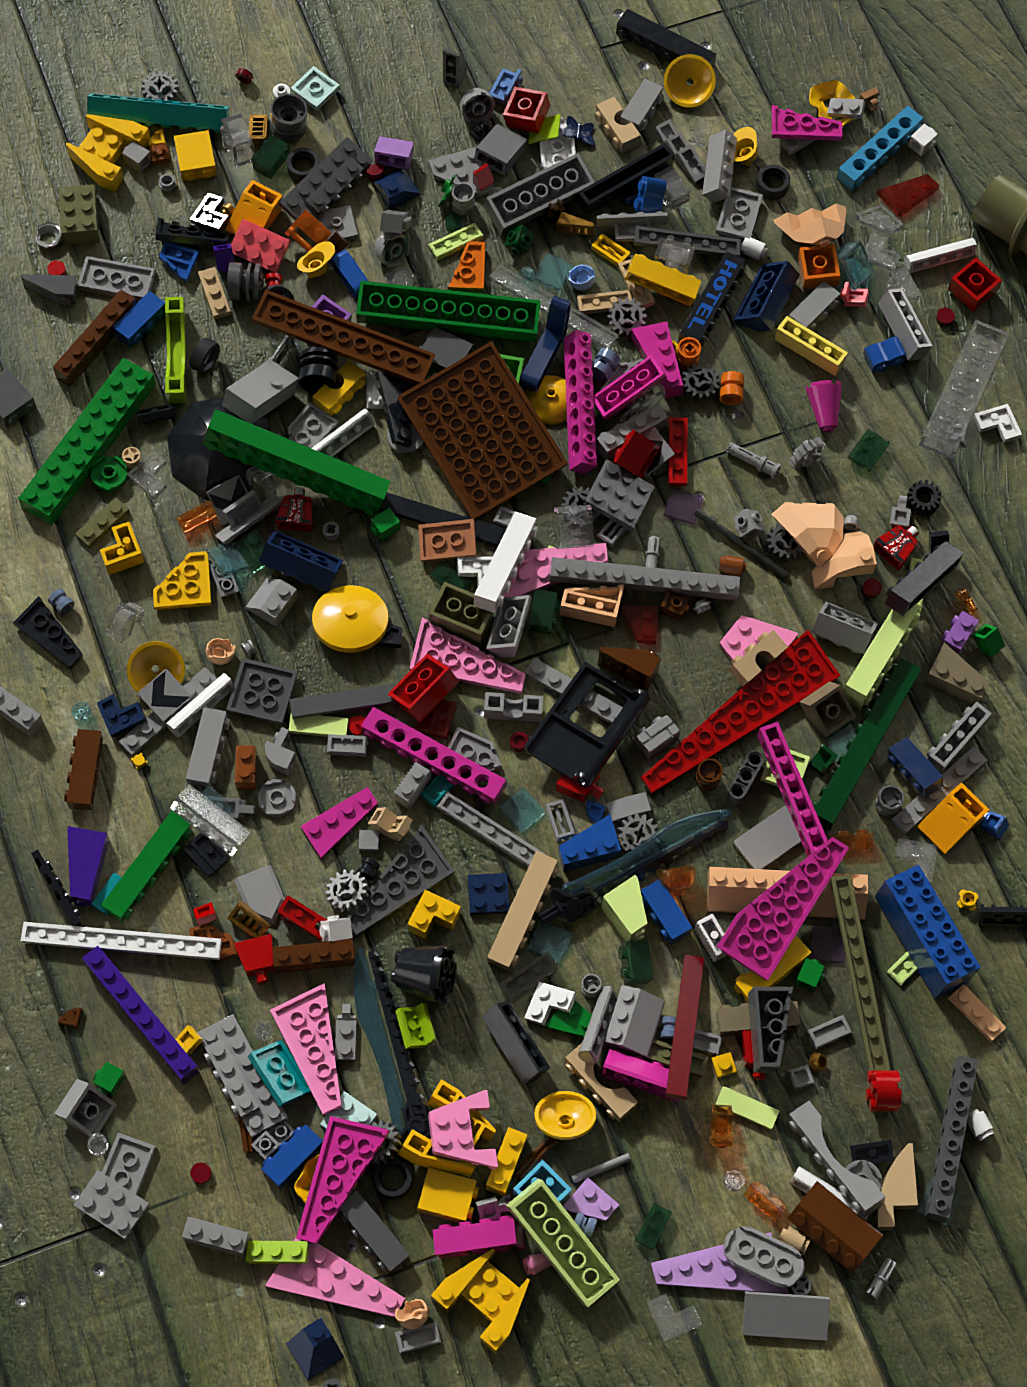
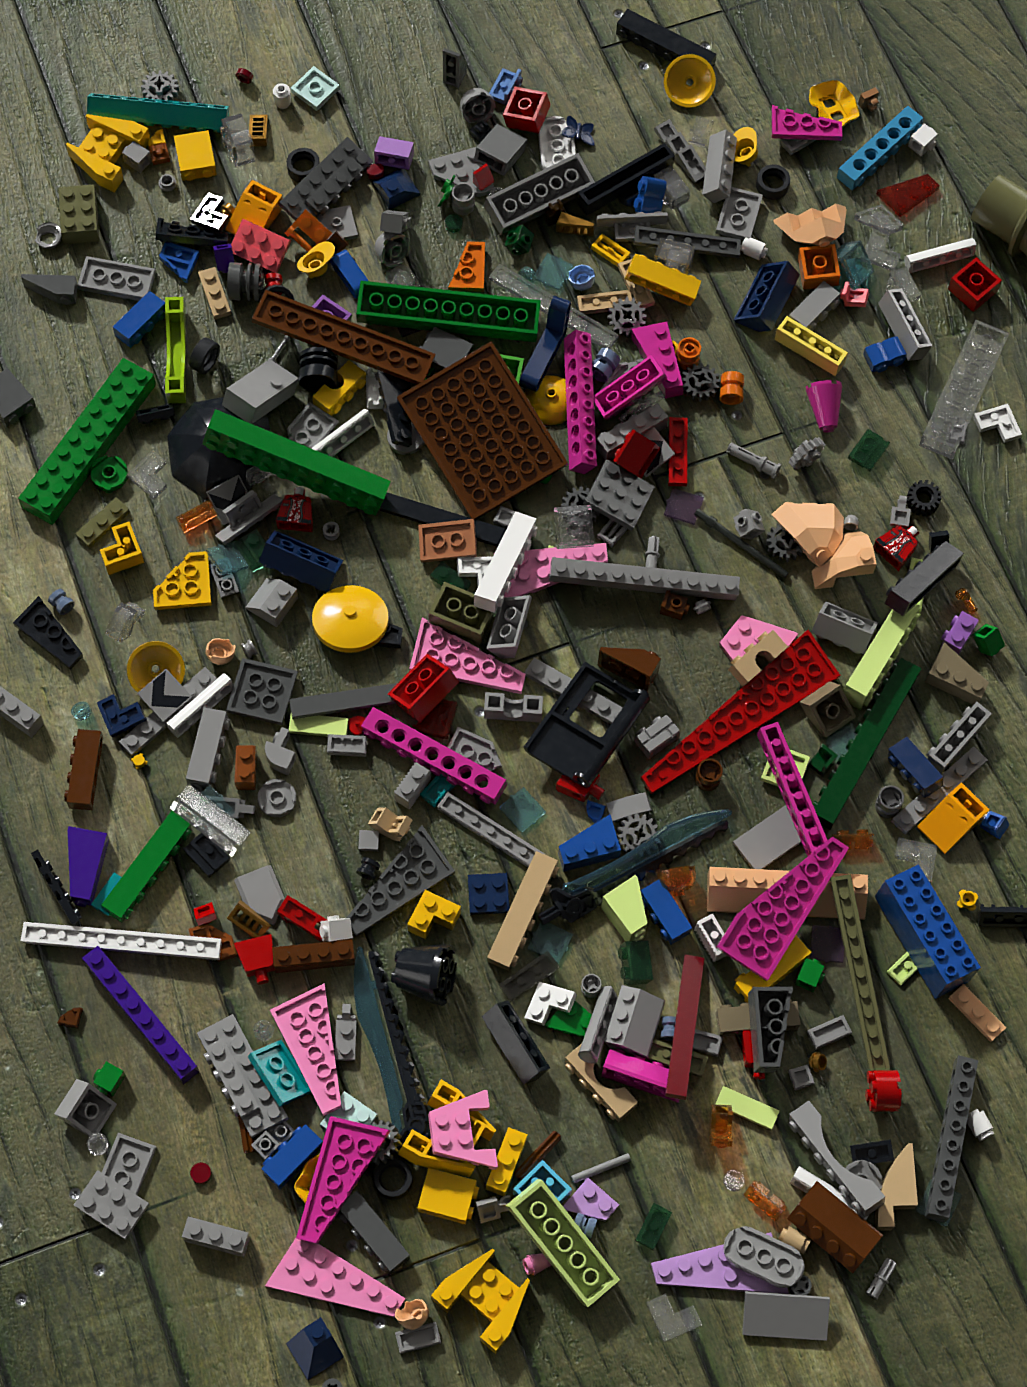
(56, 268): red tile -> none
(93, 339): reddish brown brick -> none
(131, 453): tan wheel -> none
(189, 1039): yellow plate -> none
(270, 156): clear green brick -> none
(277, 1252): lime plate -> none
(288, 117): dark grey wheel -> none
(331, 826): dark pink wing -> none
(346, 891): light grey gear -> none
(385, 524): green brick -> none
(415, 1026): lime bracket -> none
(455, 241): yellowish green tile -> none
(478, 1237): dark pink wedge -> none
(518, 741): dark red tile -> none
(542, 612): clear green brick -> none
(549, 130): lime window -> none
(564, 835): light grey tile -> none
(565, 1115): yellow dish -> none
(593, 604): light nougat wedge -> none
(623, 136): tan arch -> none
(642, 105): light grey brick -> none
(642, 622): clear red wing -> none
(713, 298): black brick -> none
(723, 1065): yellow plate -> none
(732, 565): dark orange brick -> none
(749, 770): dark grey beam -> none
(846, 108): light grey plate -> none
(872, 588): dark red tile -> none
(945, 316): dark red tile -> none

